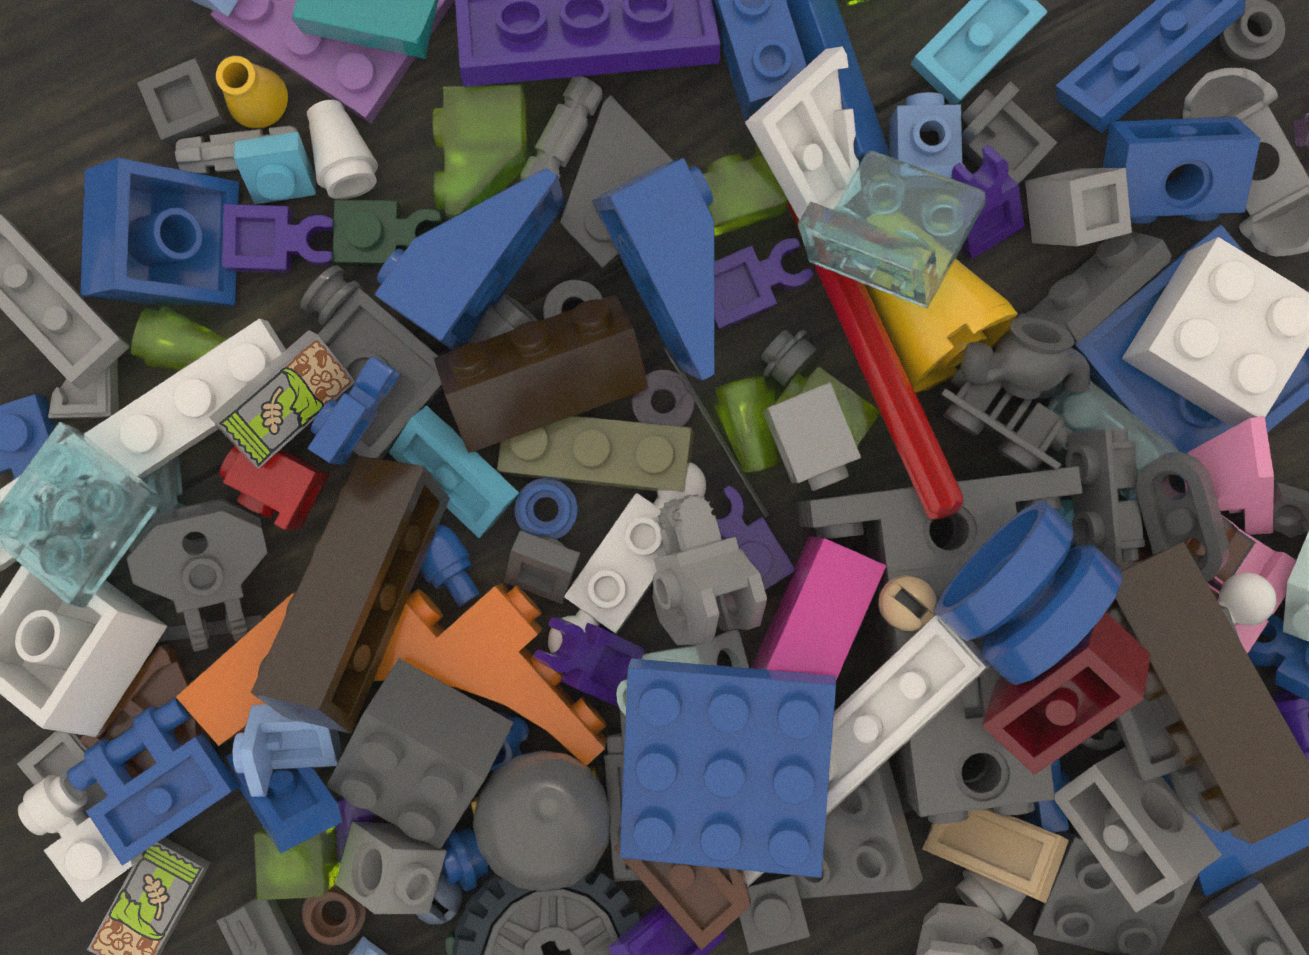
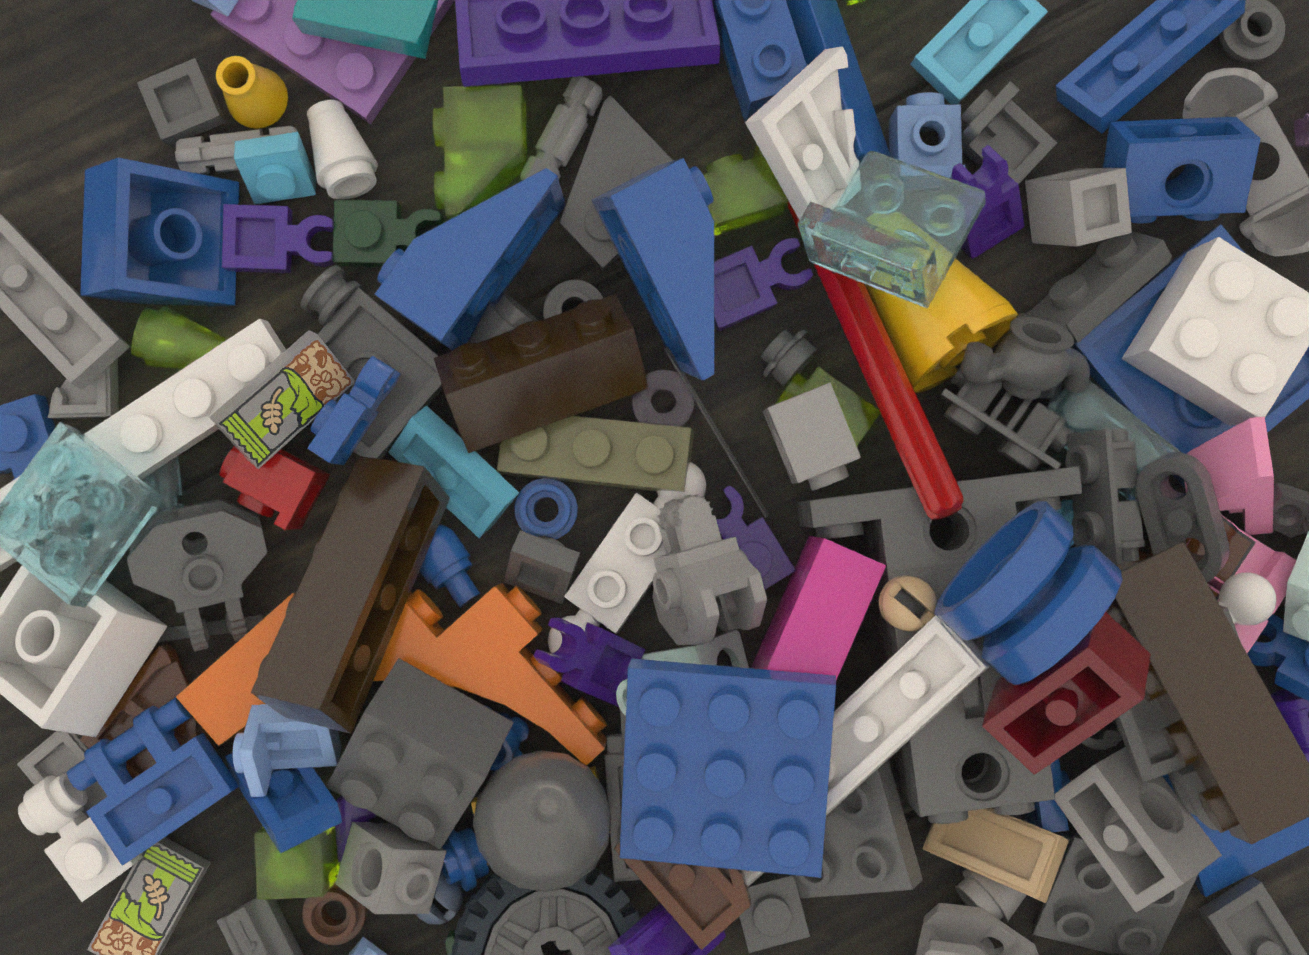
(742, 417): clear neon green cone -> none

